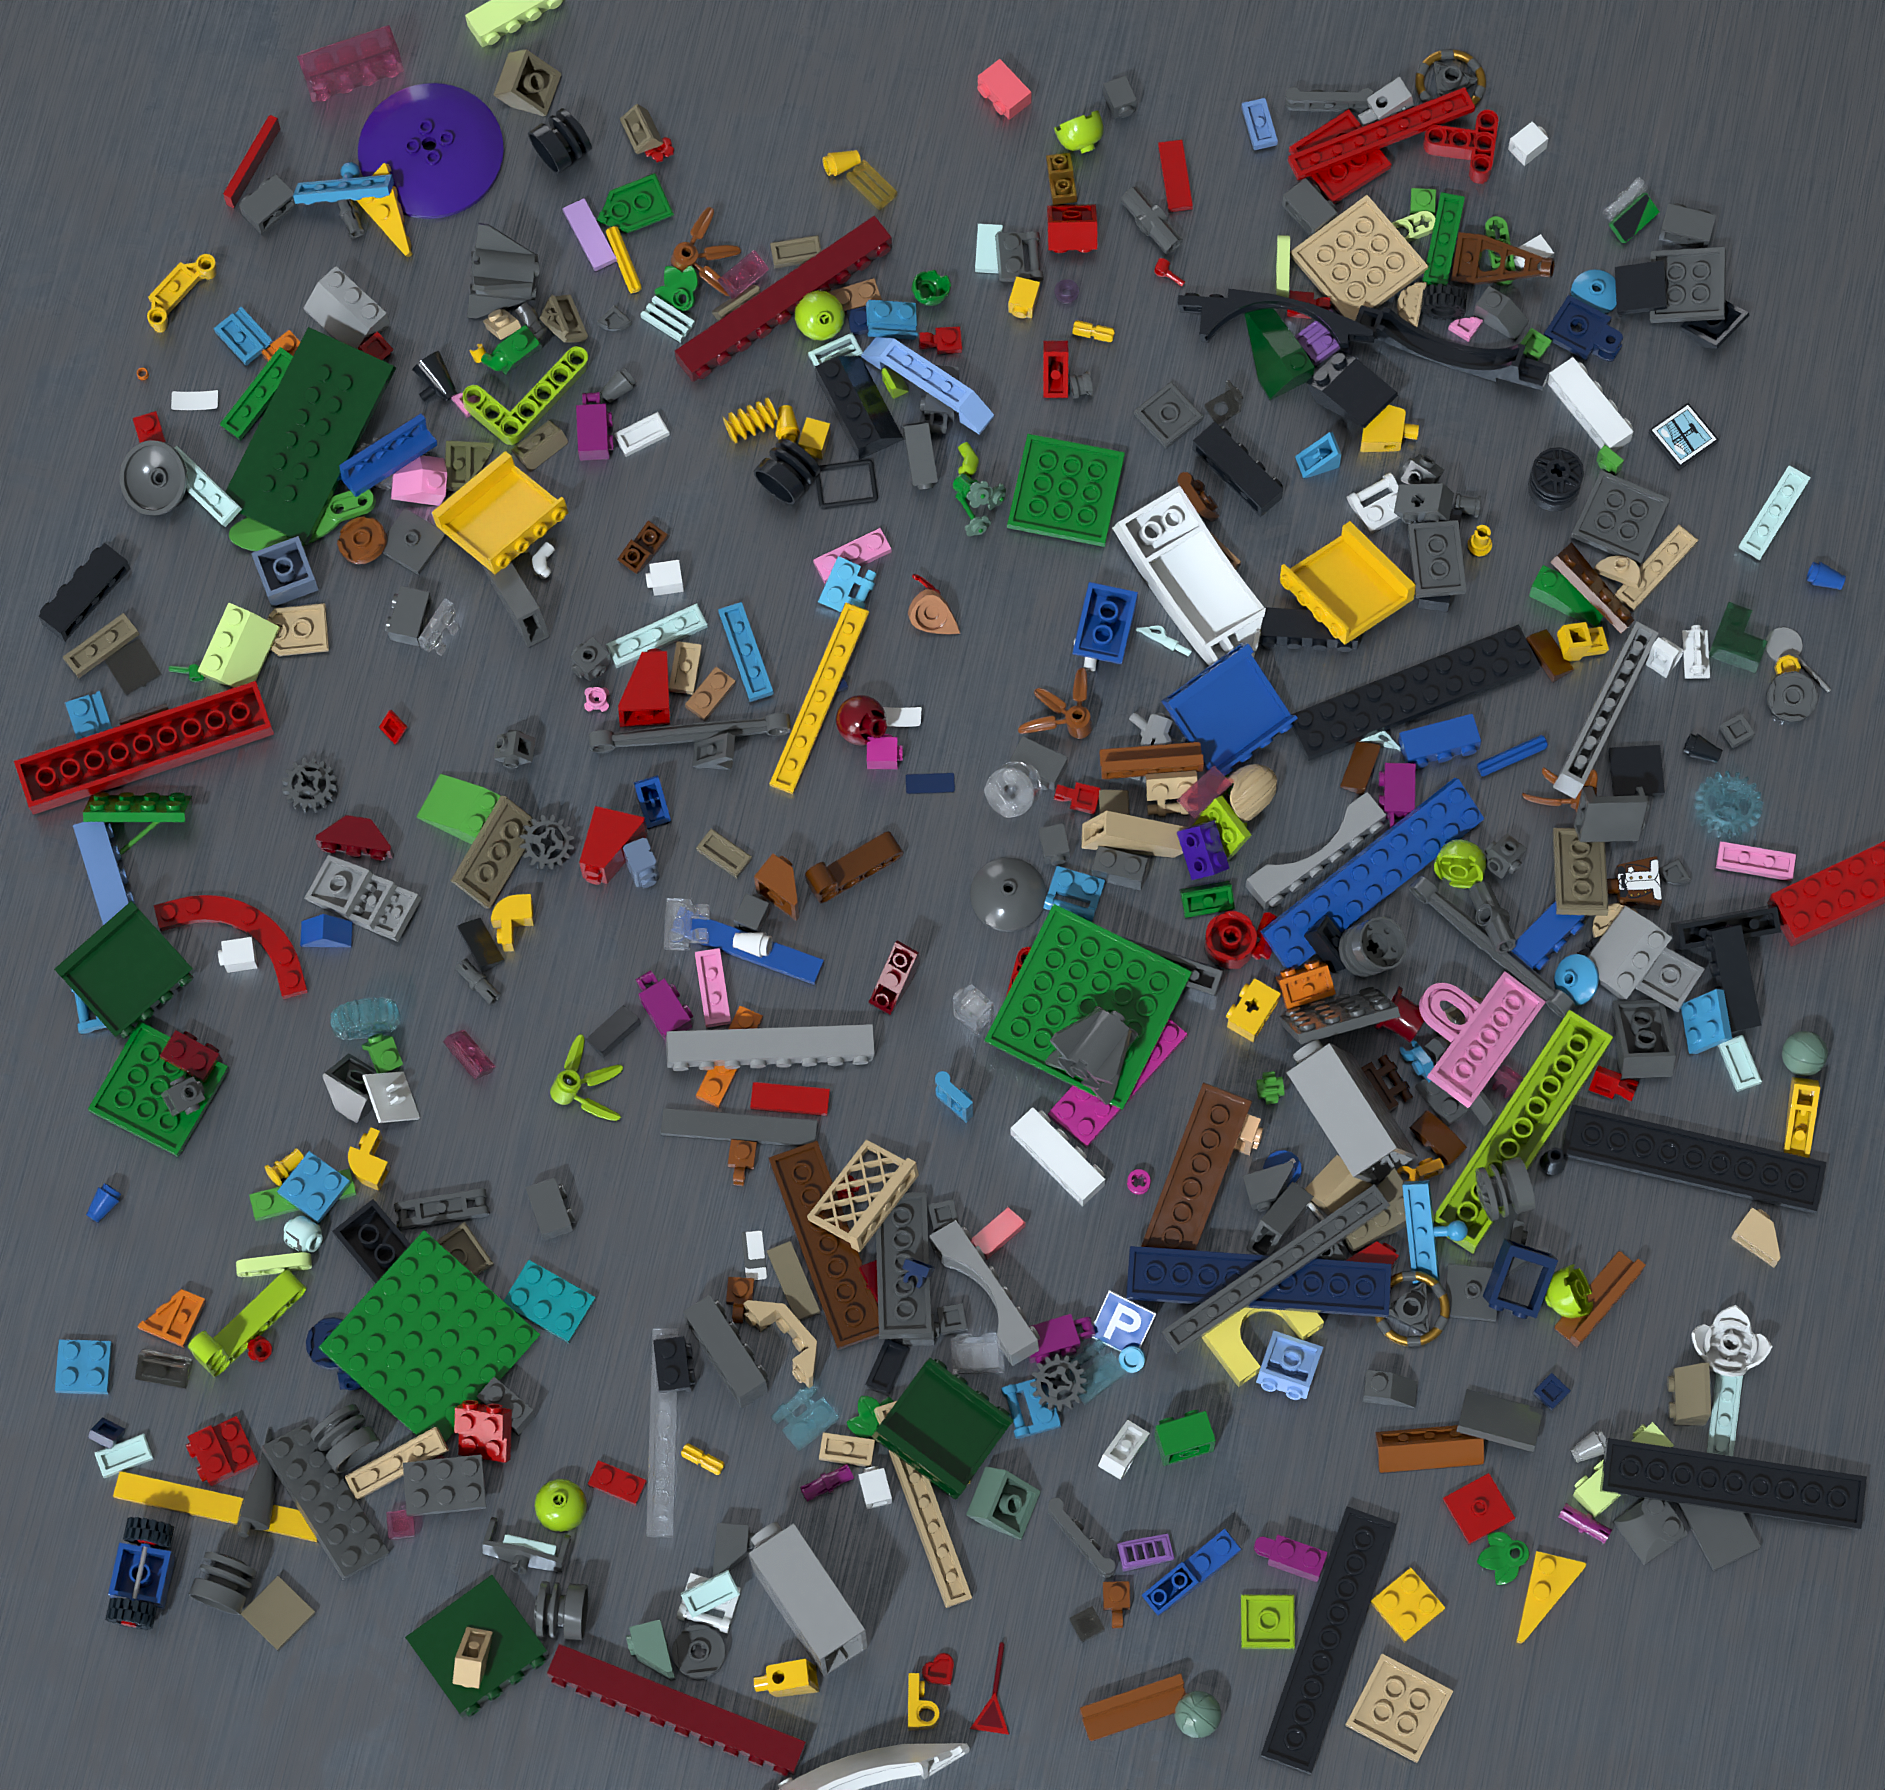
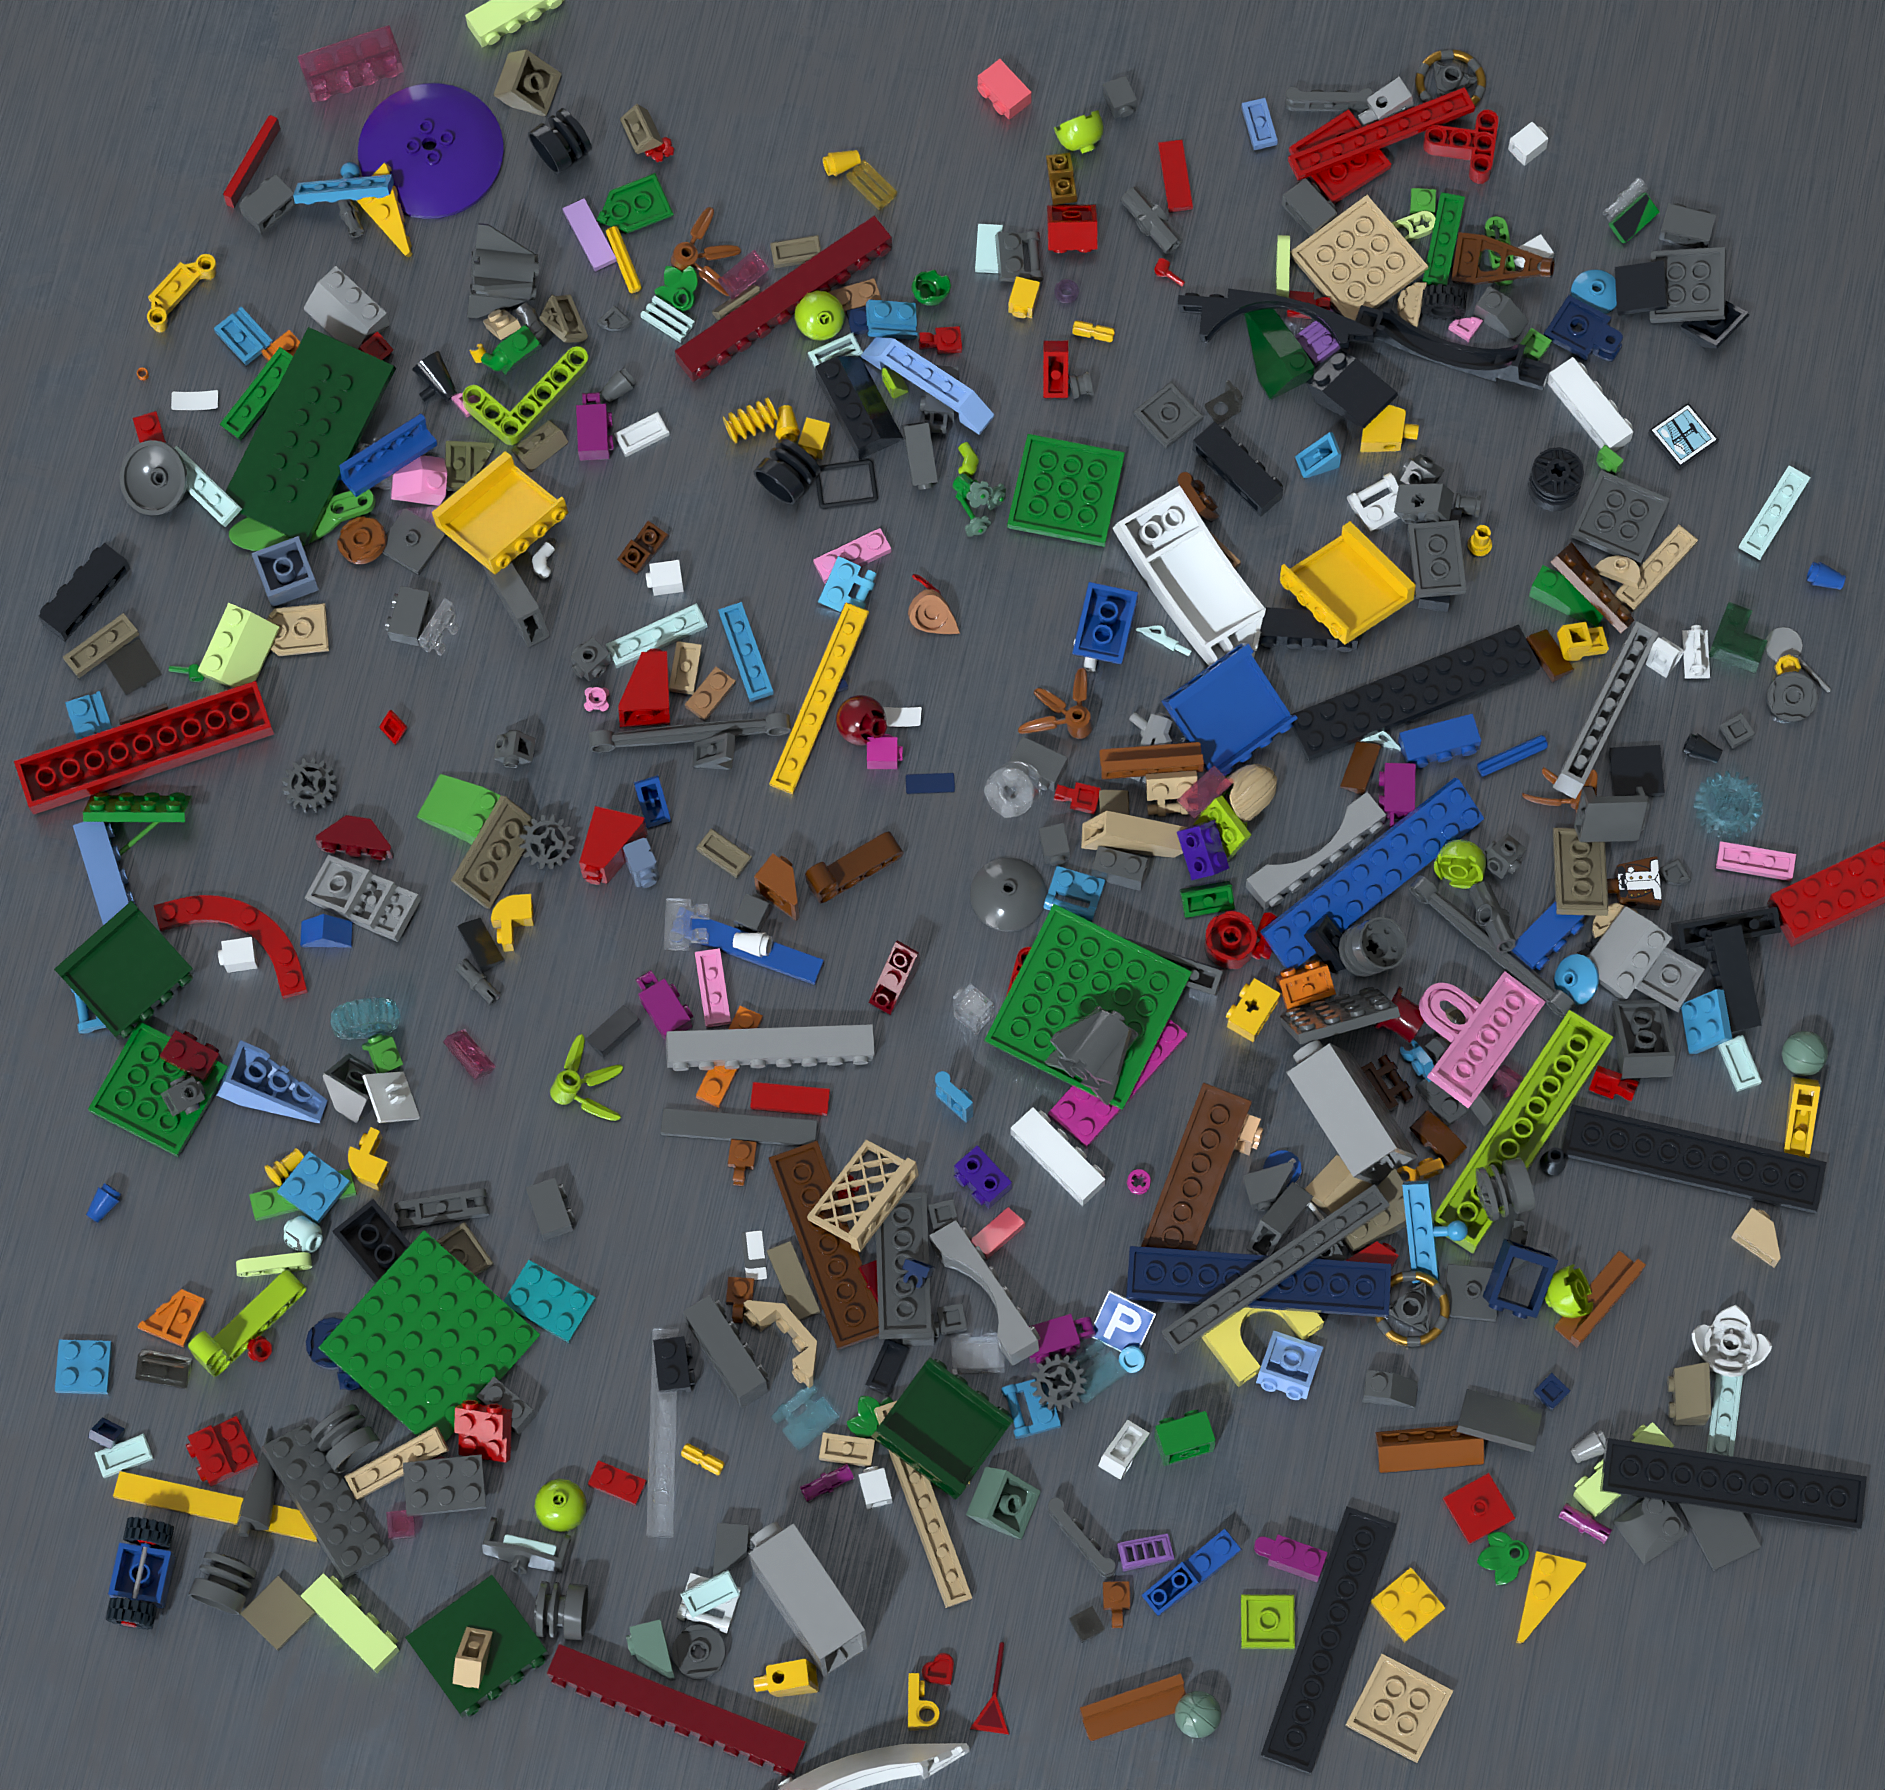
(263, 1085): none -> medium blue wedge
(350, 1622): none -> yellowish green brick
(982, 1177): none -> dark purple brick
(1270, 1087): bright green gear -> none

